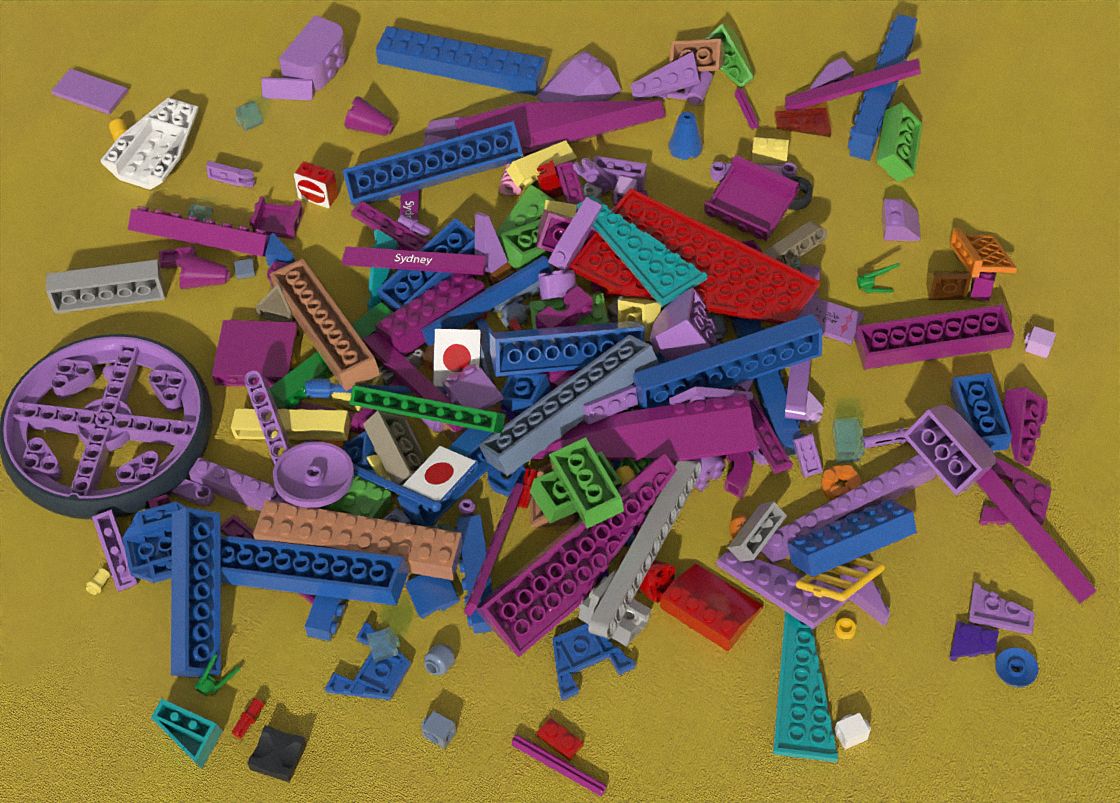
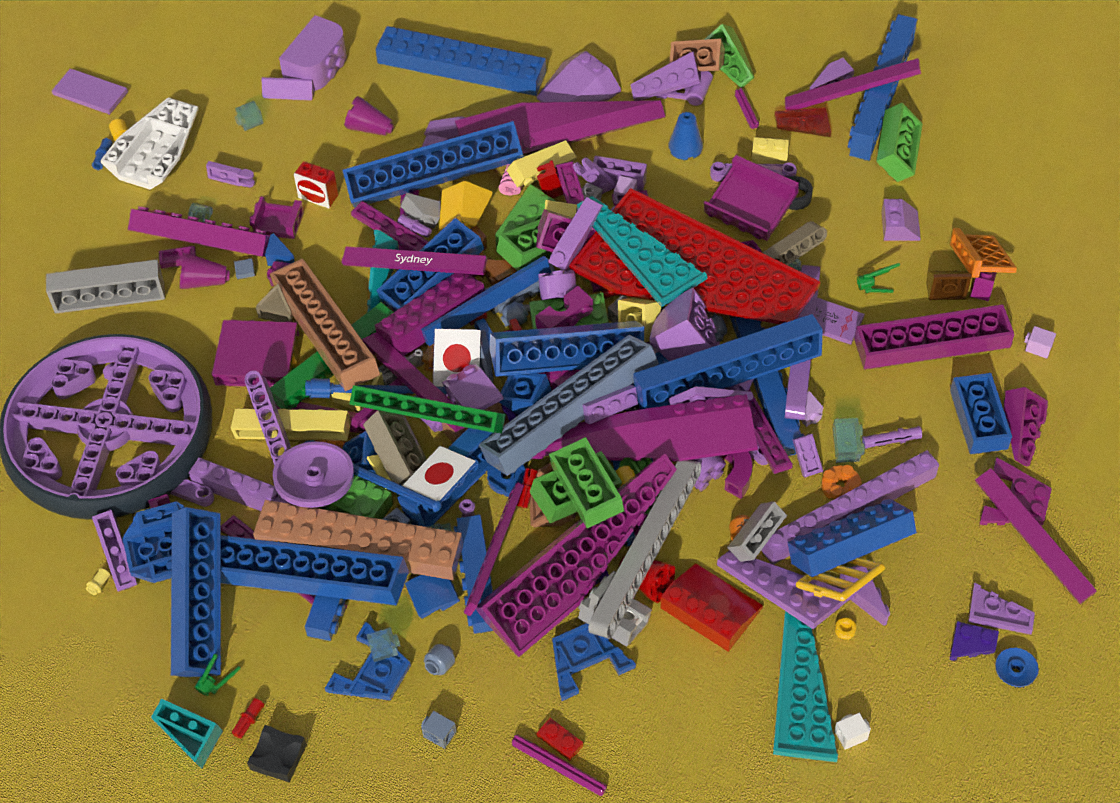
(100, 152): none -> blue pin
(422, 209): none -> light grey slope
(464, 203): none -> yellow slope
(488, 243): medium lavender slope -> none
(951, 447): medium lavender brick -> none

